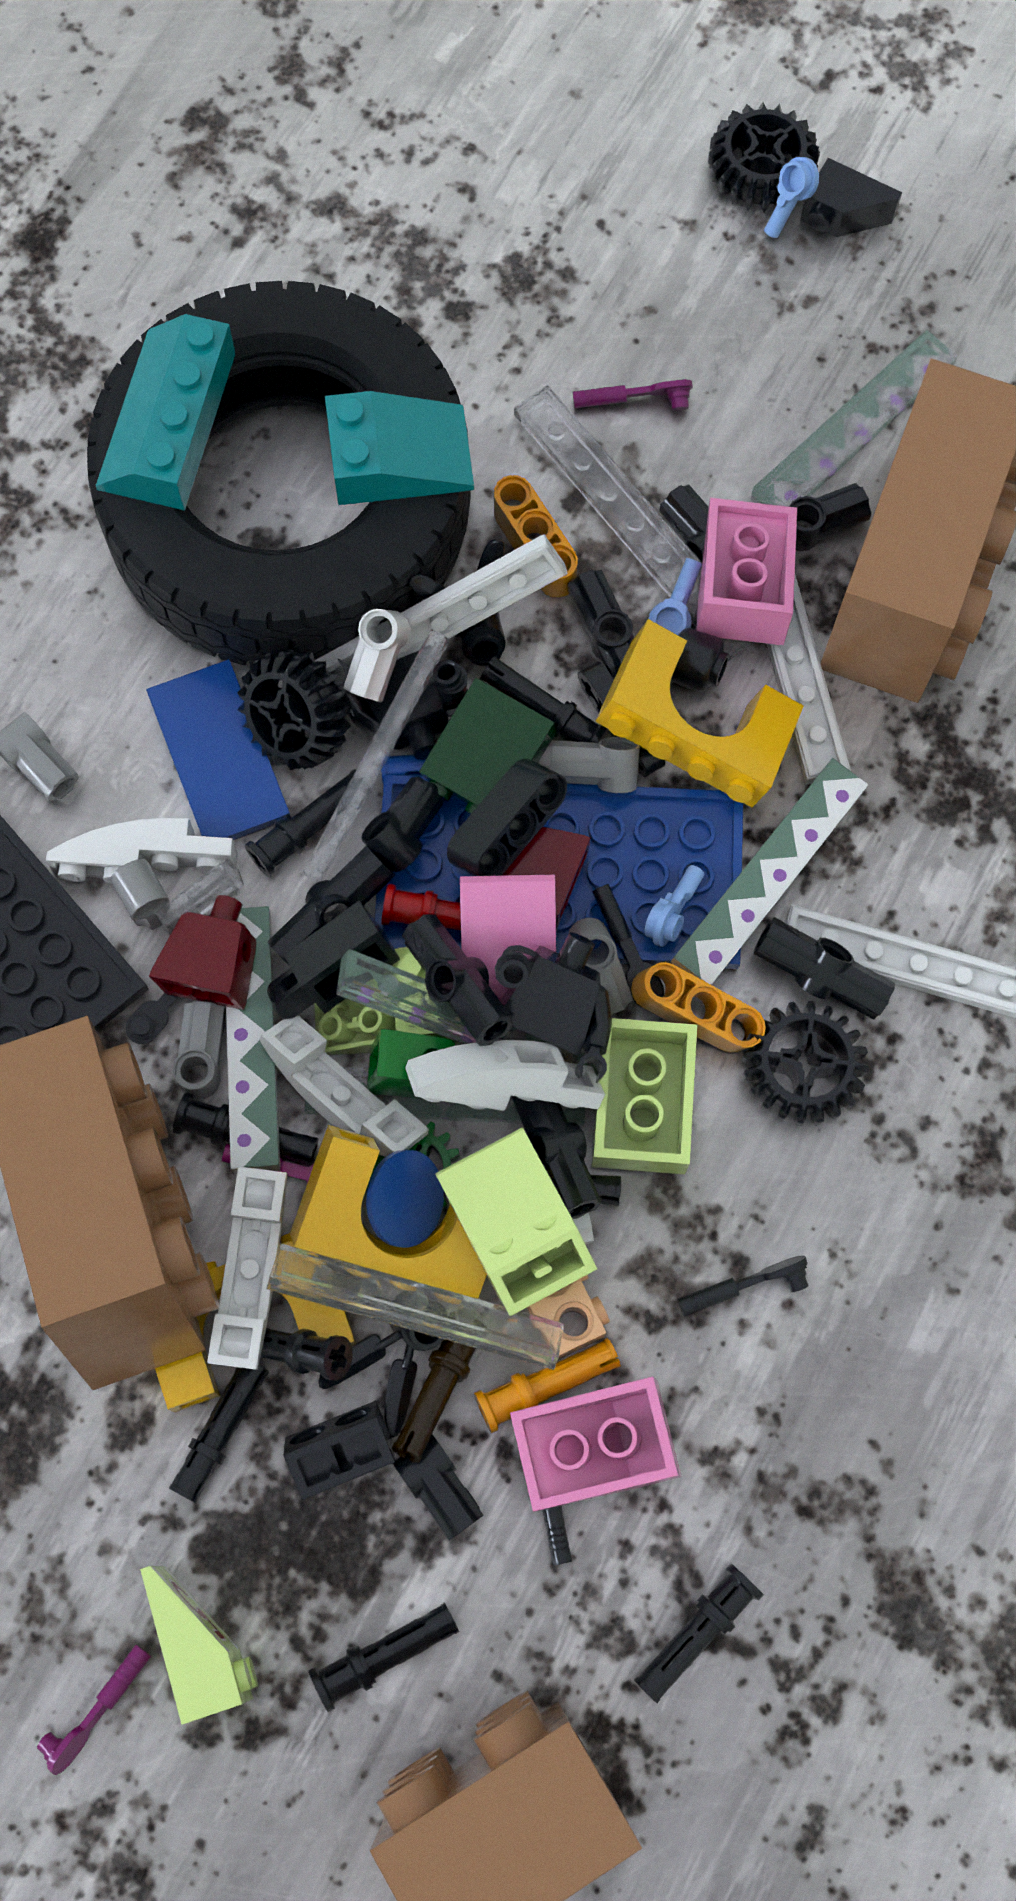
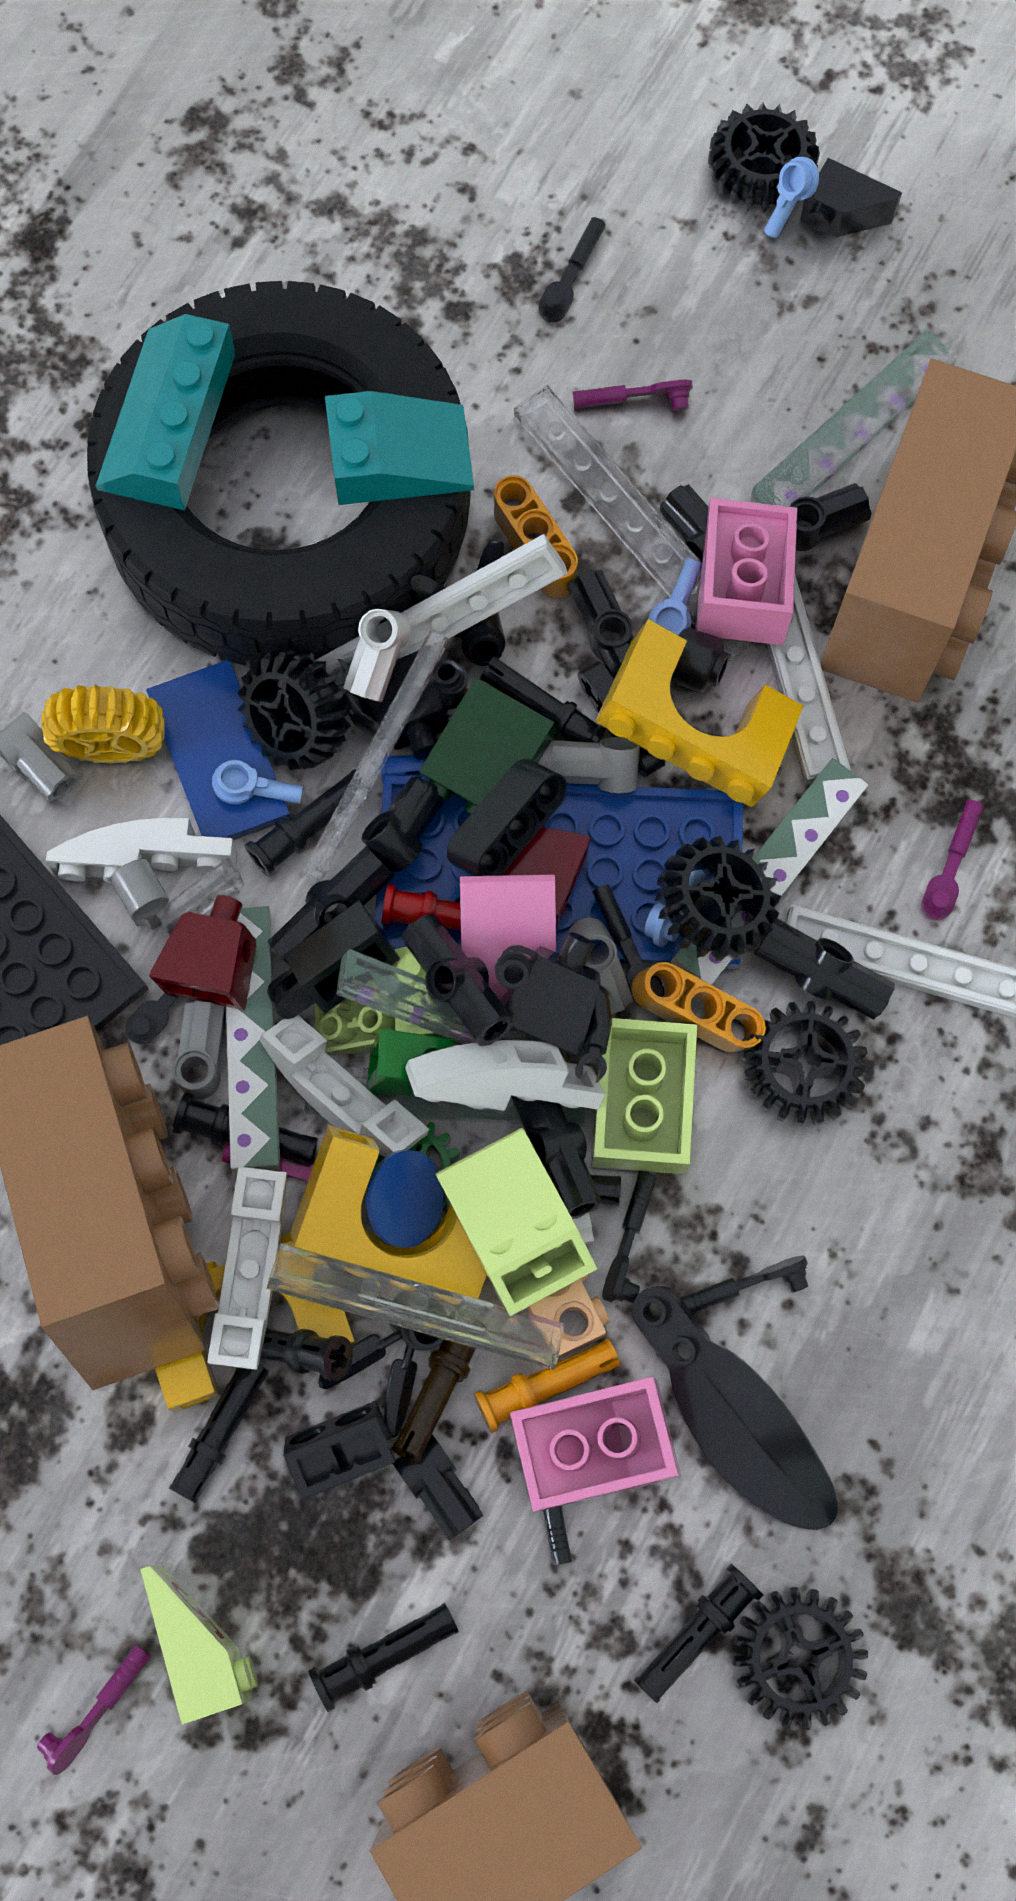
(103, 724): none -> yellow gear
(238, 782): none -> light blue plate
(559, 294): none -> black piece
(616, 1284): none -> black piece
(705, 911): none -> black gear
(738, 1418): none -> black plant
(809, 1681): none -> black gear
(943, 889): none -> magenta piece

